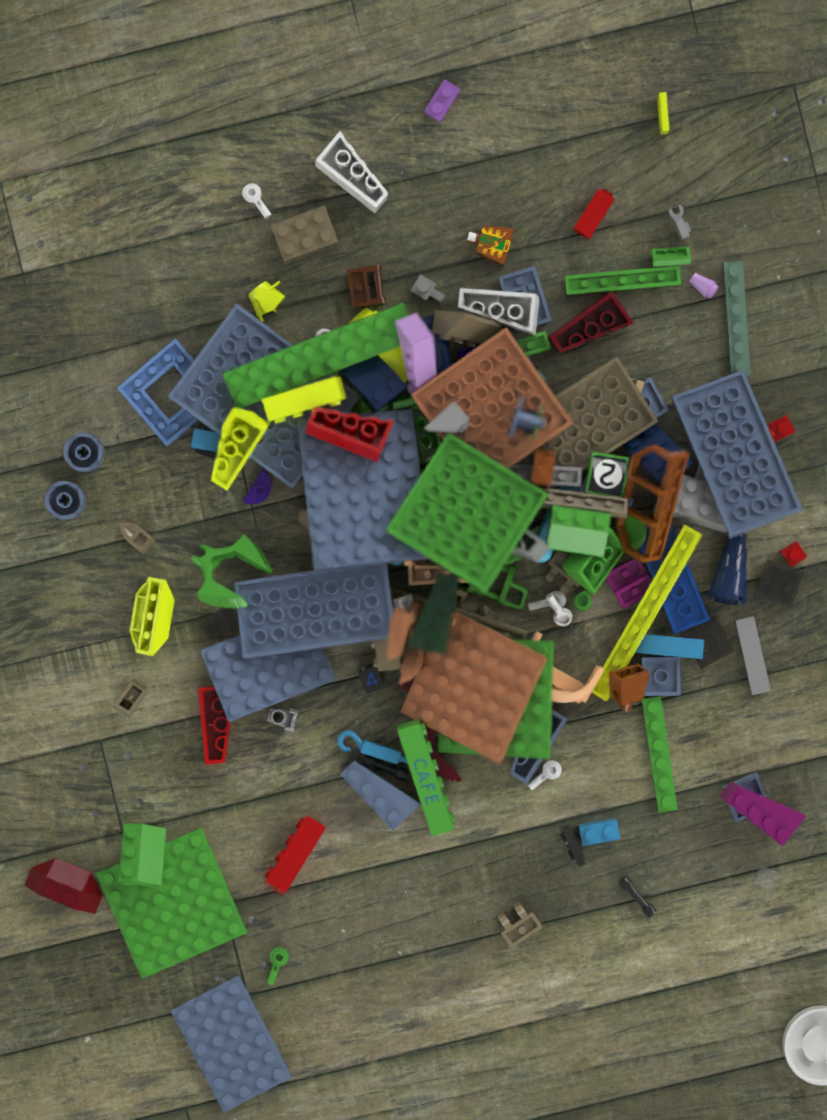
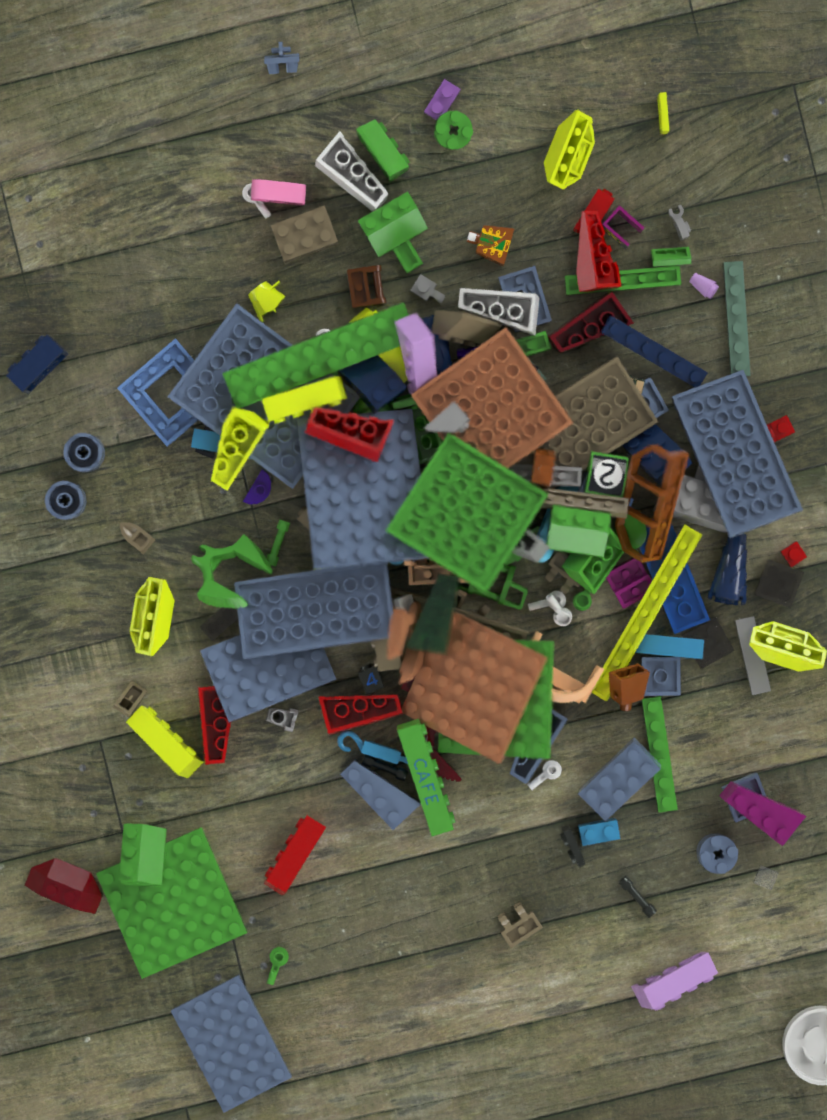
(36, 364): none -> dark blue brick
(164, 742): none -> neon yellow wedge
(273, 60): none -> sand blue hips
(278, 192): none -> bright pink beam
(282, 527): none -> bright green bar
(350, 712): none -> red wedge
(383, 149): none -> bright green slope
(393, 224): none -> bright green slope
(407, 256): none -> bright green tile
(442, 130): none -> bright green plate
(527, 420): piece -> none
(569, 150): none -> neon yellow wedge
(594, 263): none -> red wedge
(619, 779): none -> sand blue brick
(629, 219): none -> magenta piece
(653, 352): none -> dark blue plate
(675, 981): none -> lavender wedge
(720, 843): none -> sand blue brick
(787, 647): none -> neon yellow wedge

